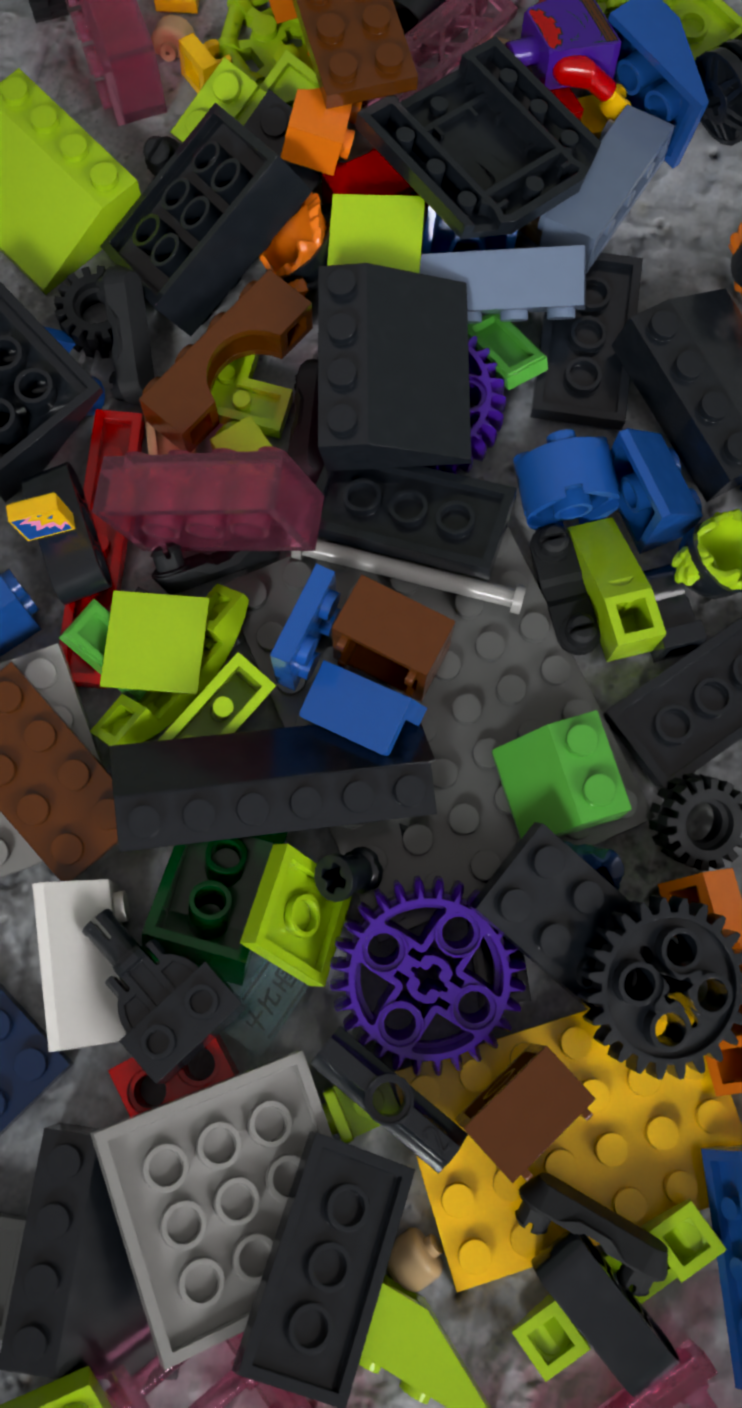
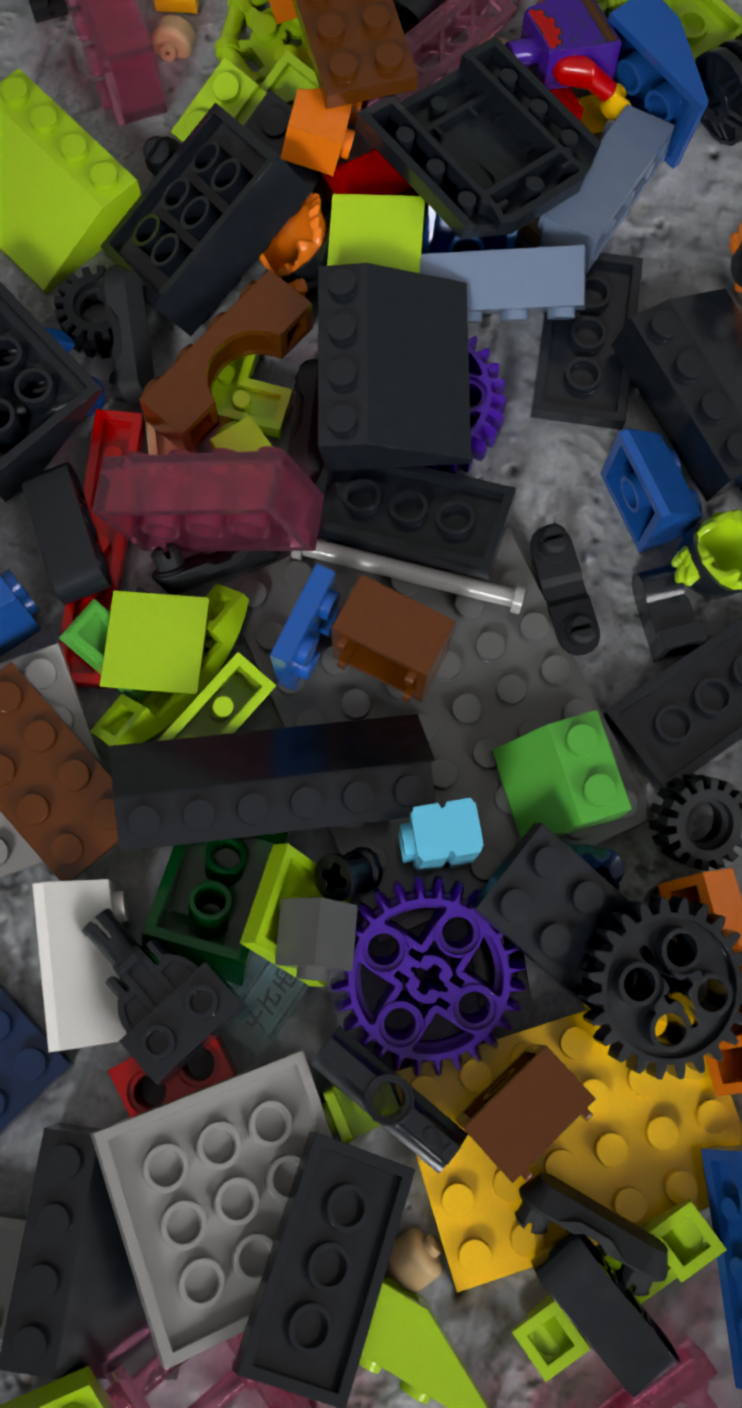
(40, 516): yellow tile -> none
(198, 59): yellow tile -> none
(316, 936): none -> dark grey brick
(359, 708): blue panel -> none
(441, 836): none -> medium azure brick
(509, 348): bright green tile -> none
(567, 480): blue brick -> none
(617, 590): lime slope -> none

